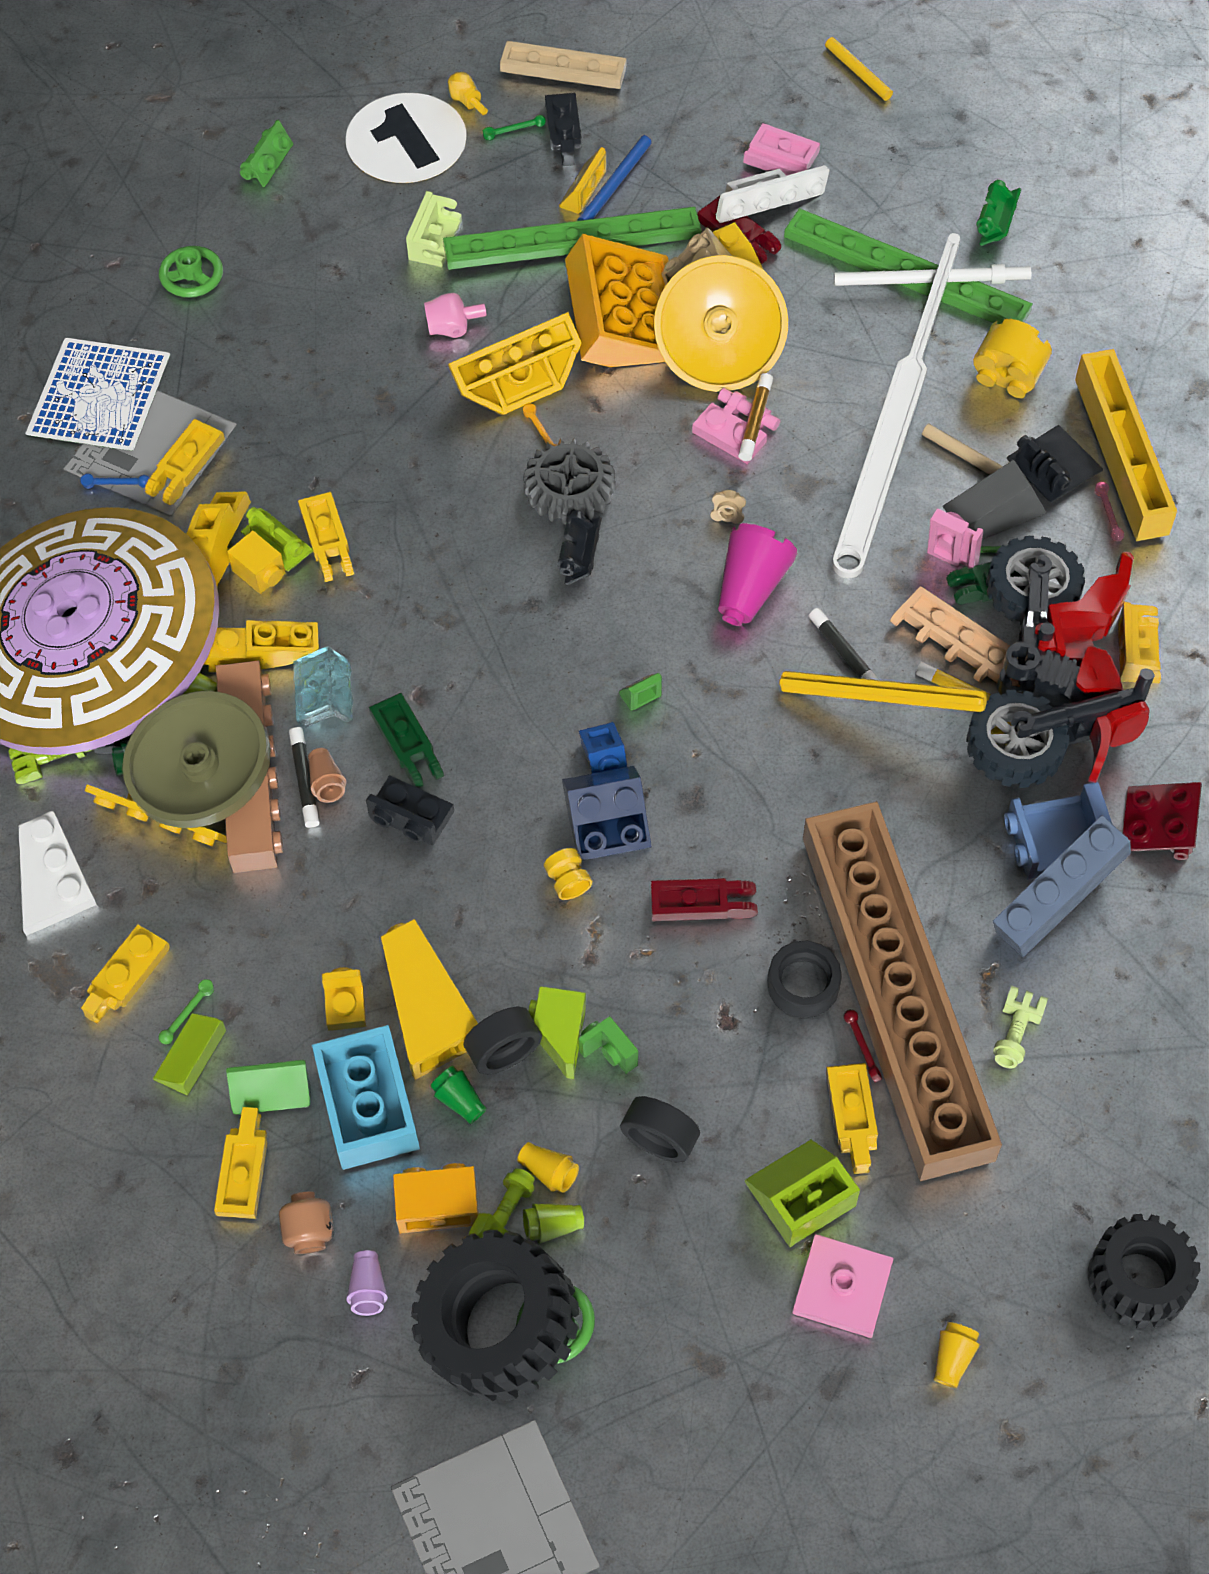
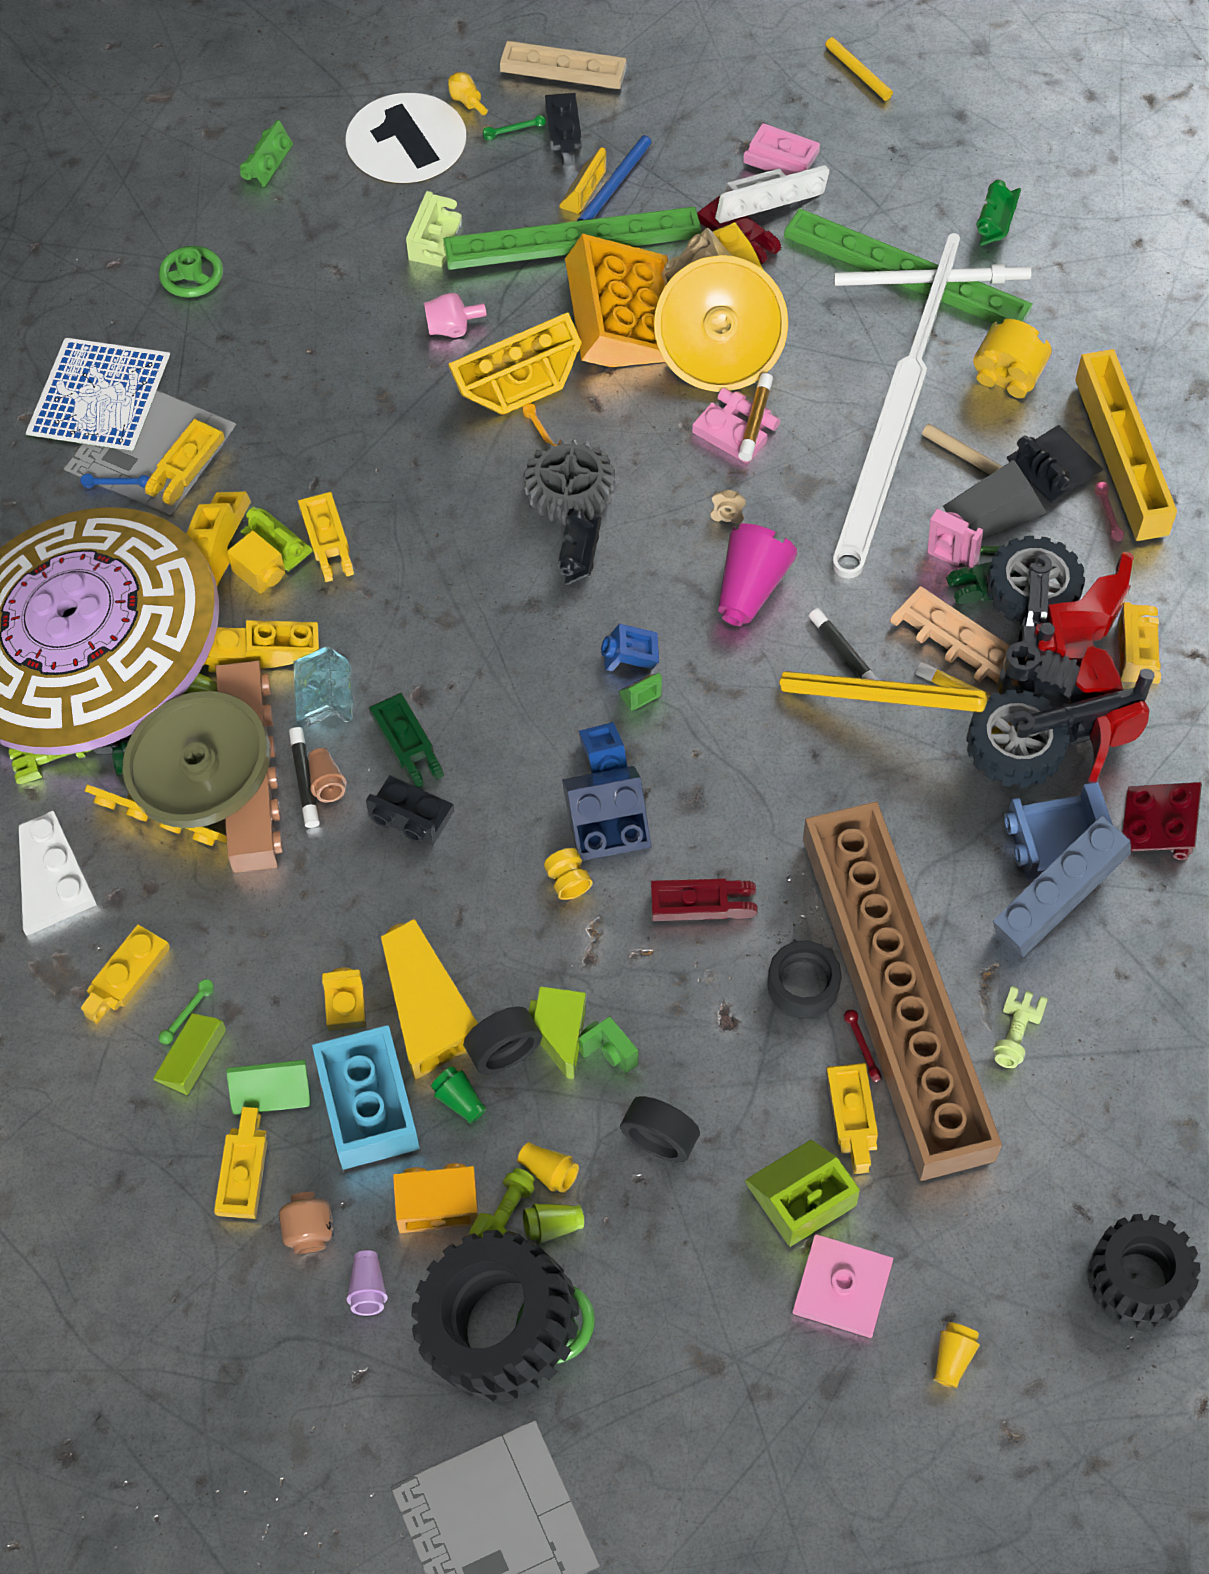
(630, 646): none -> blue bracket

